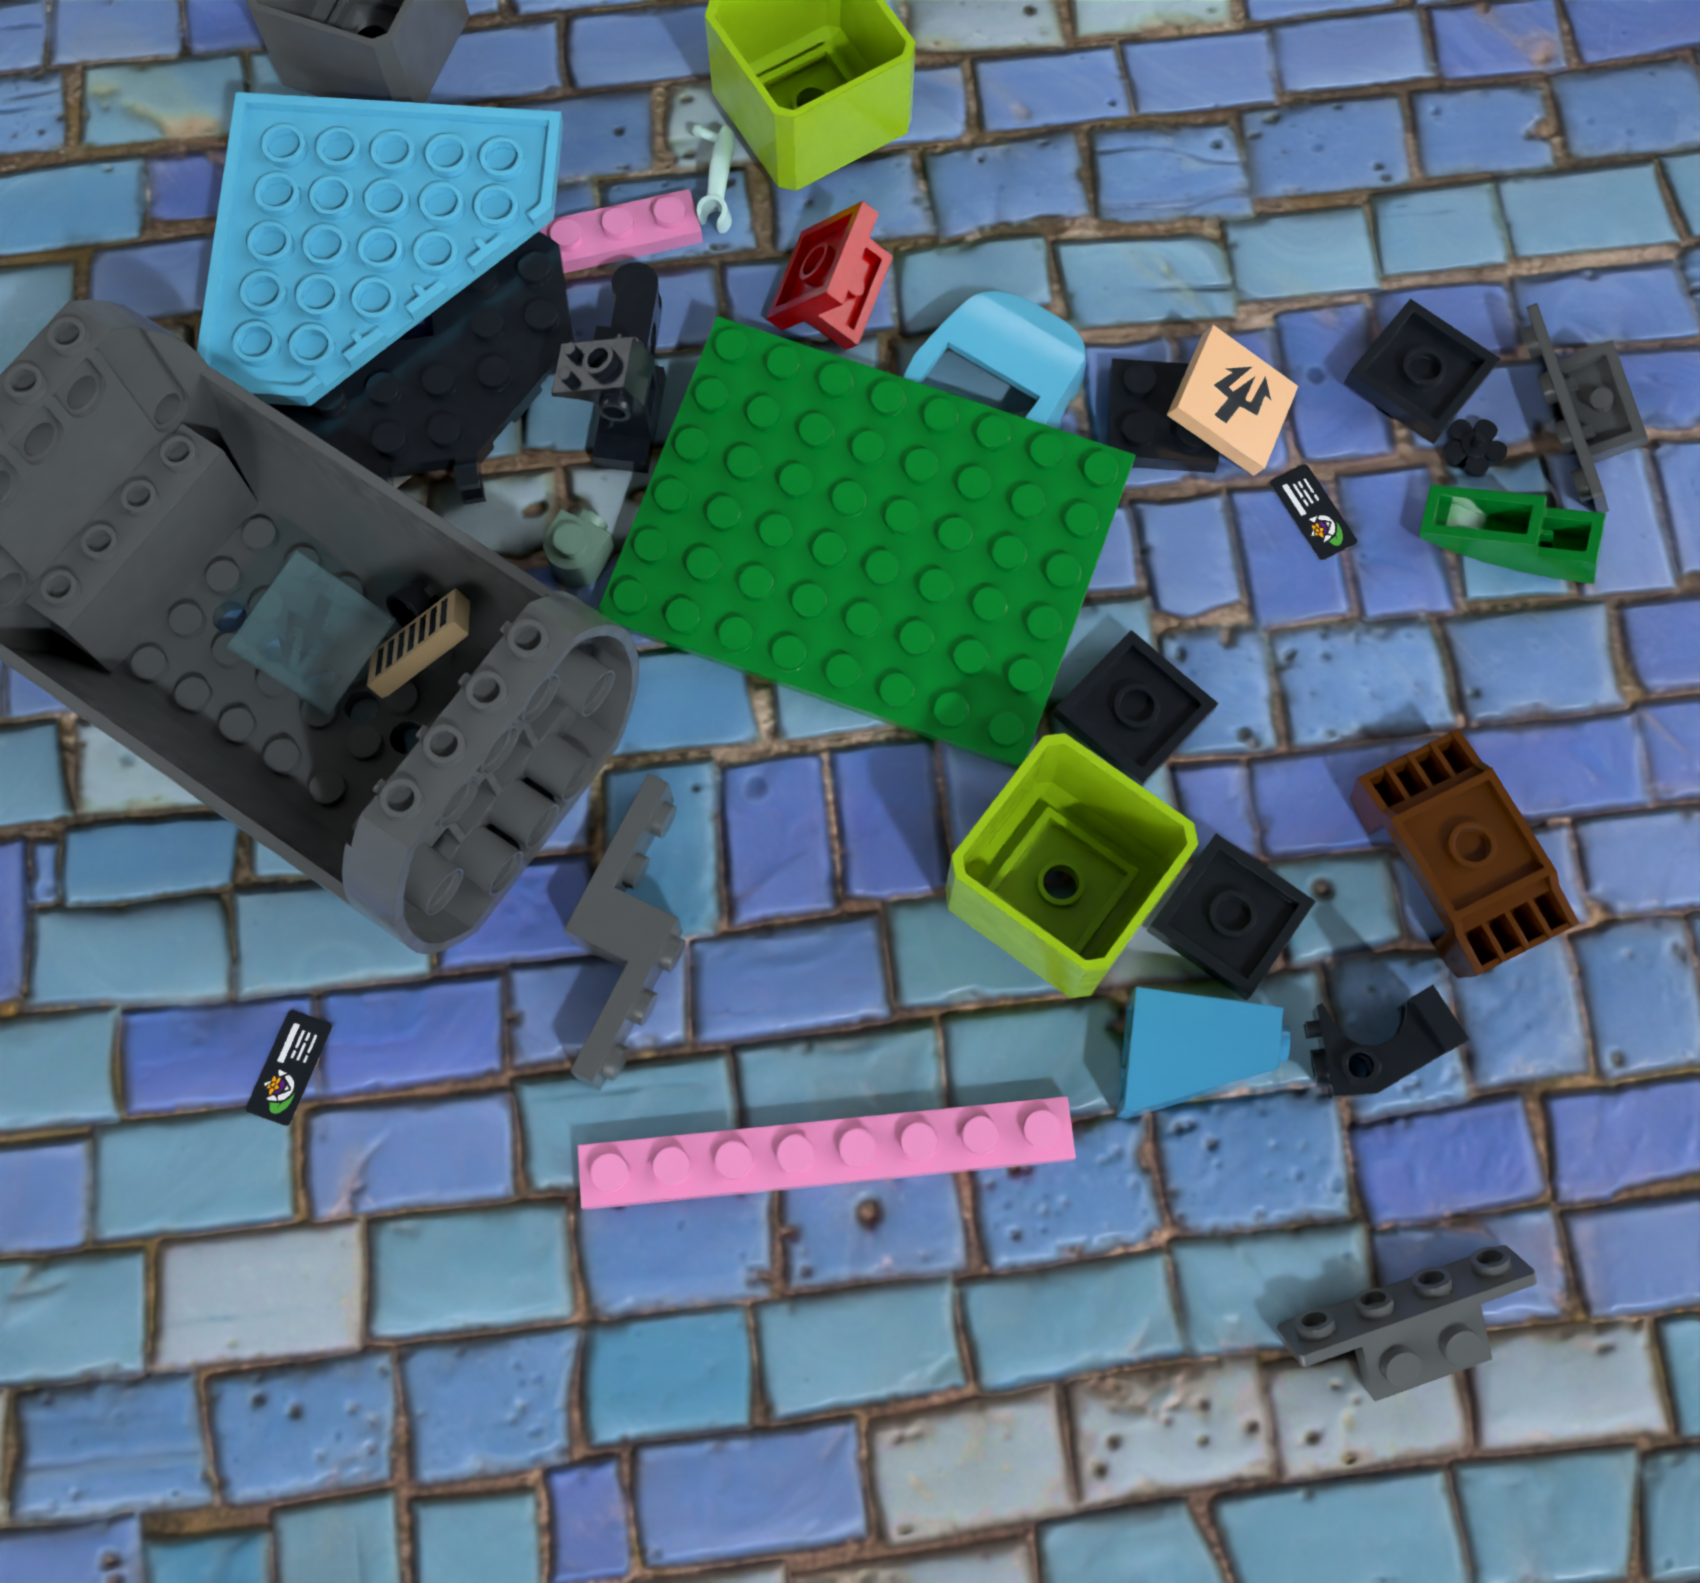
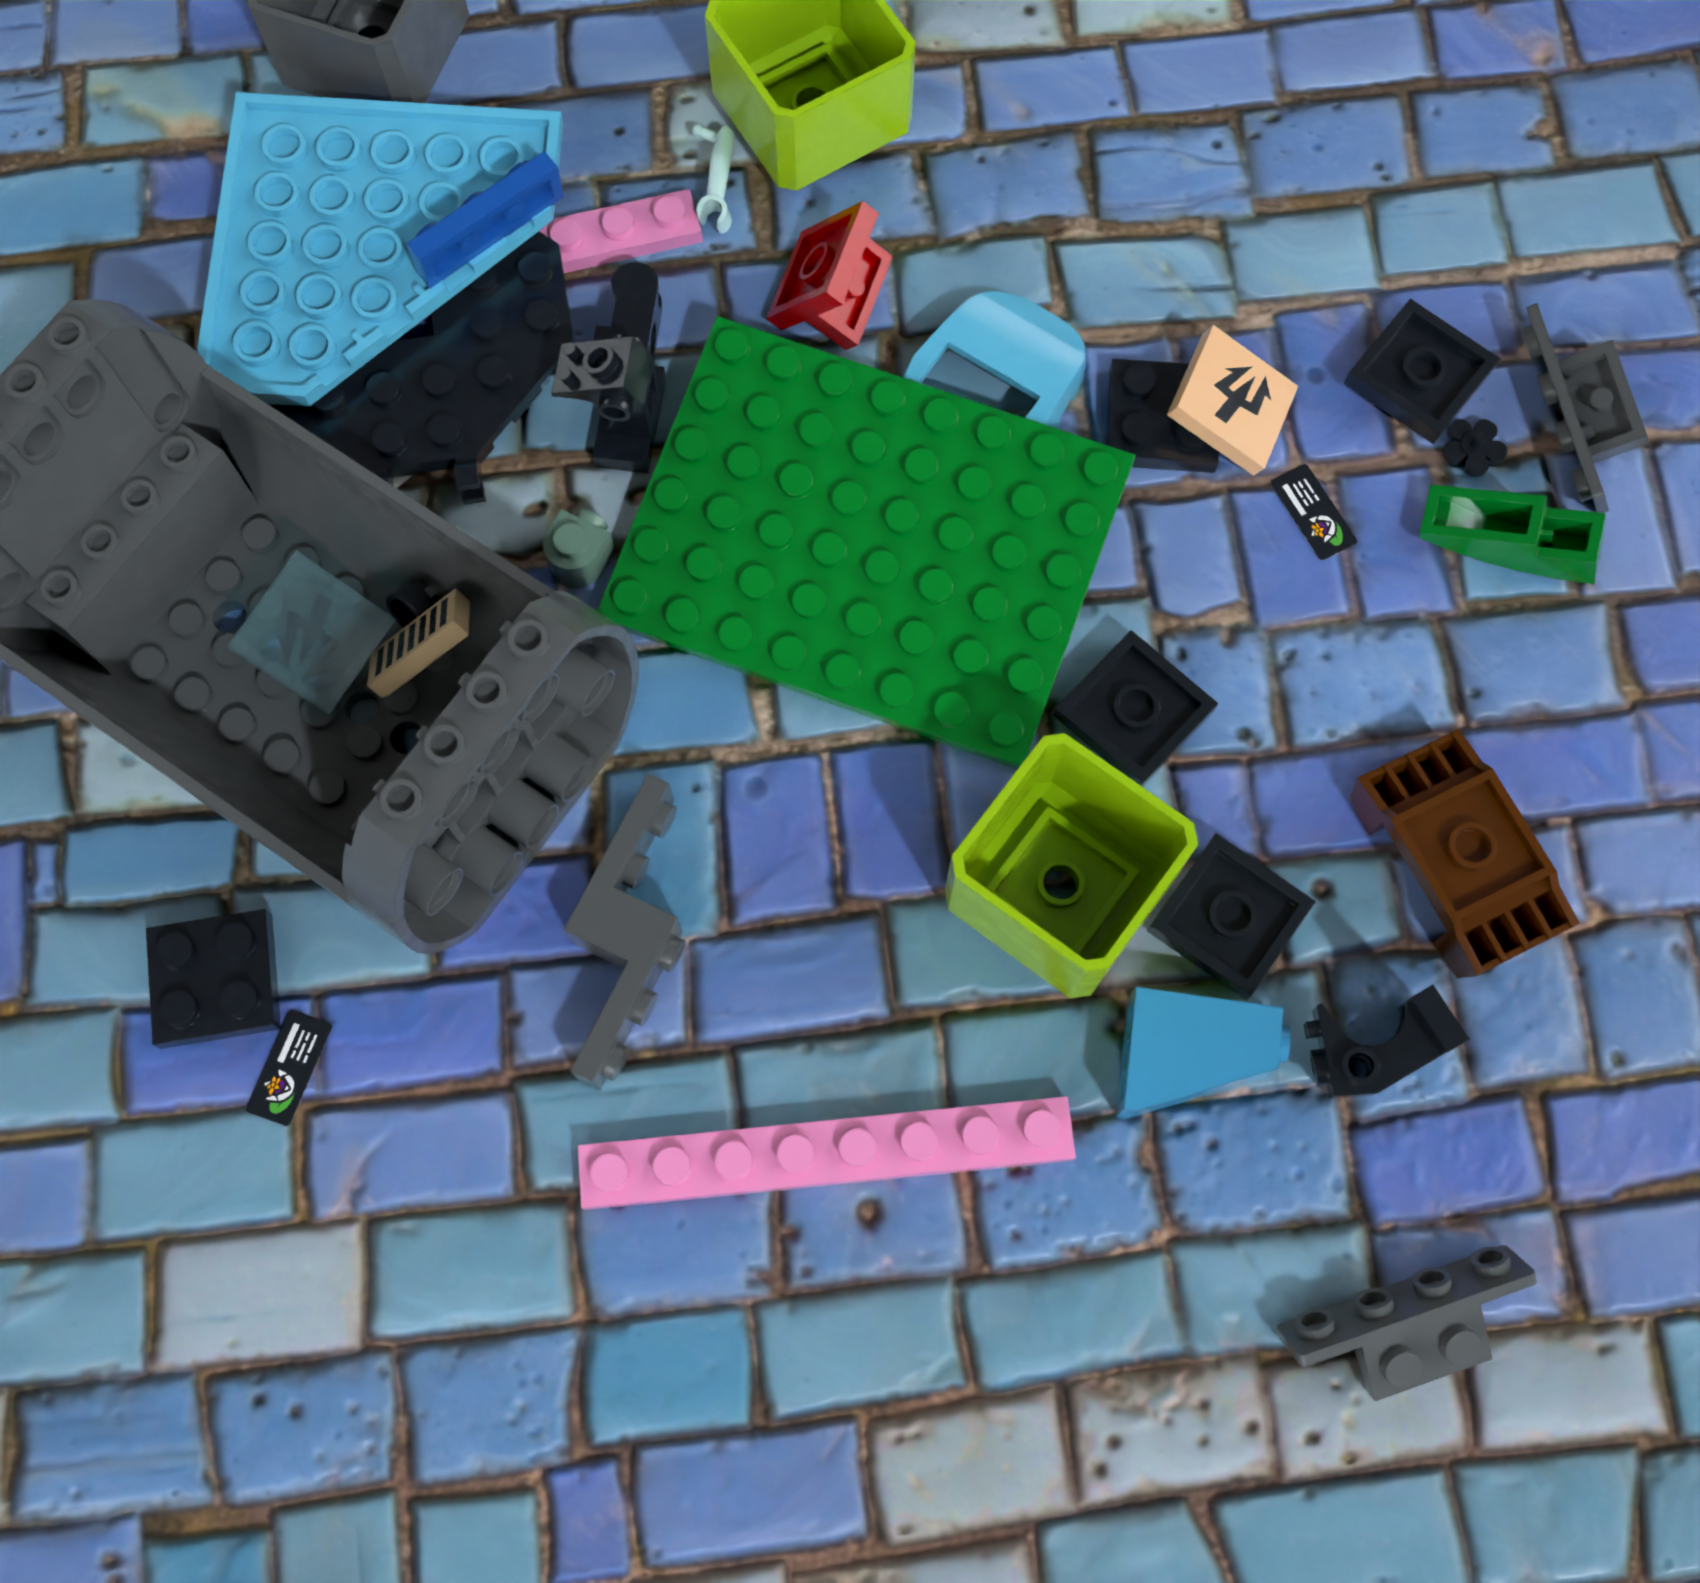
(212, 978): none -> black plate
(485, 219): none -> blue plate

